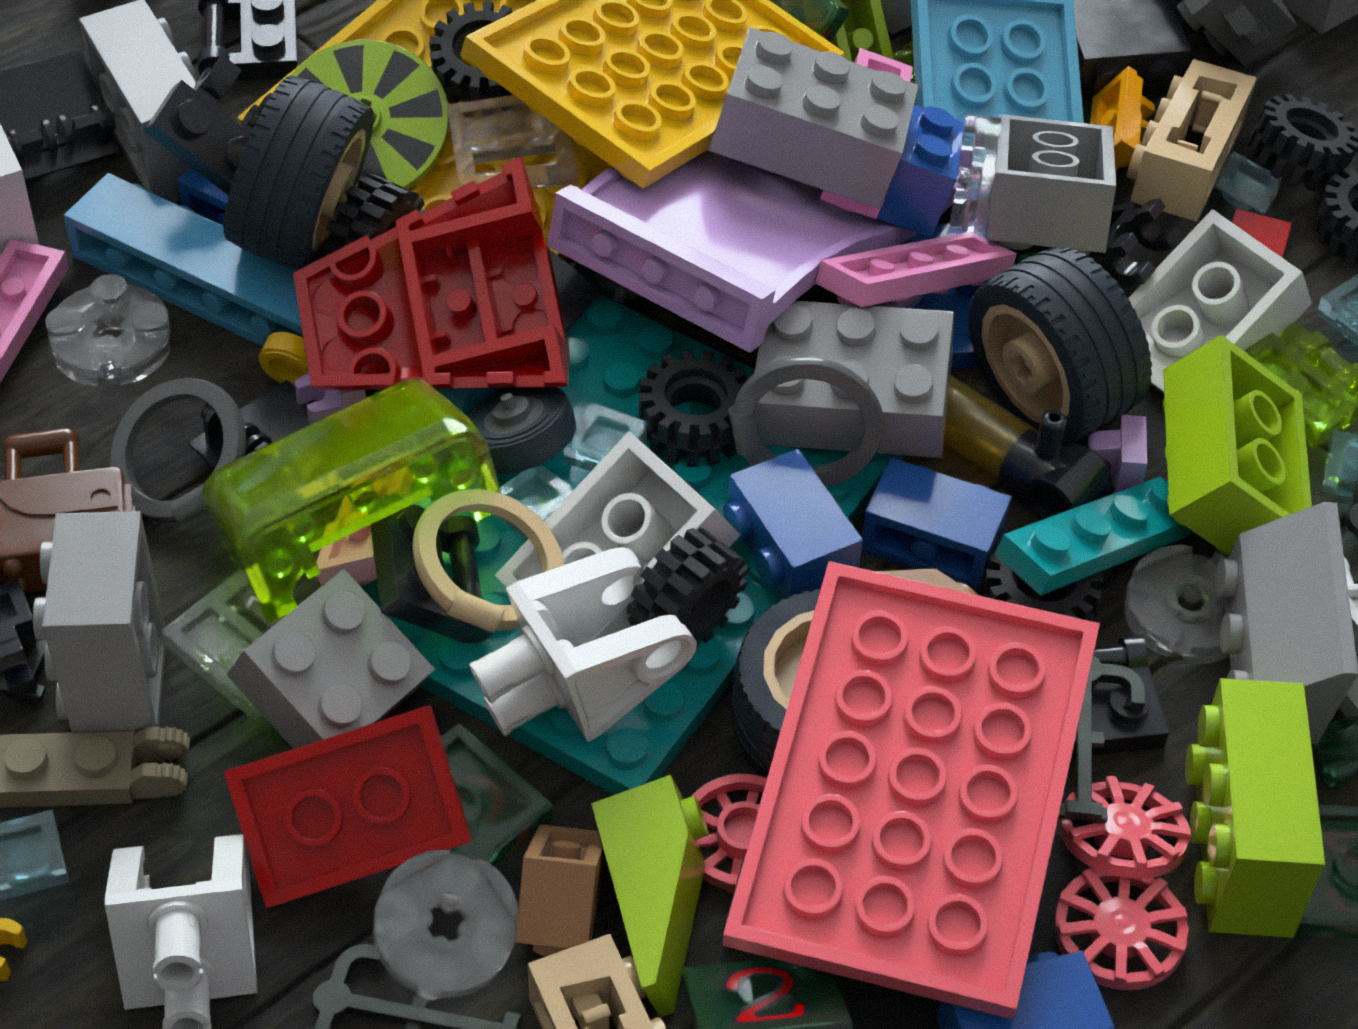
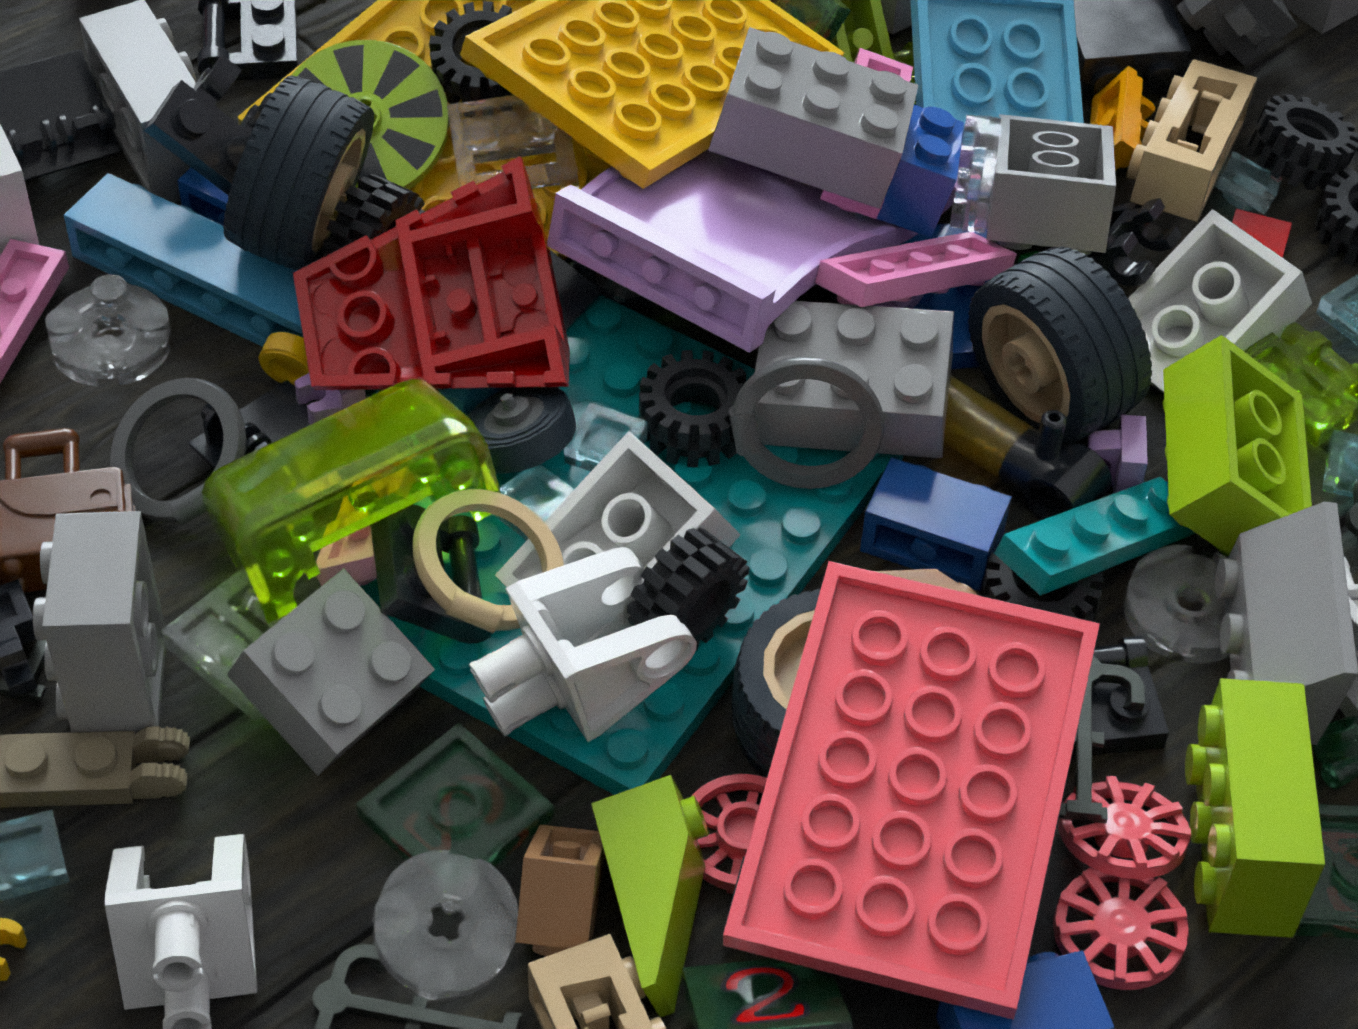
(348, 806): red plate -> none
(790, 523): brick -> none

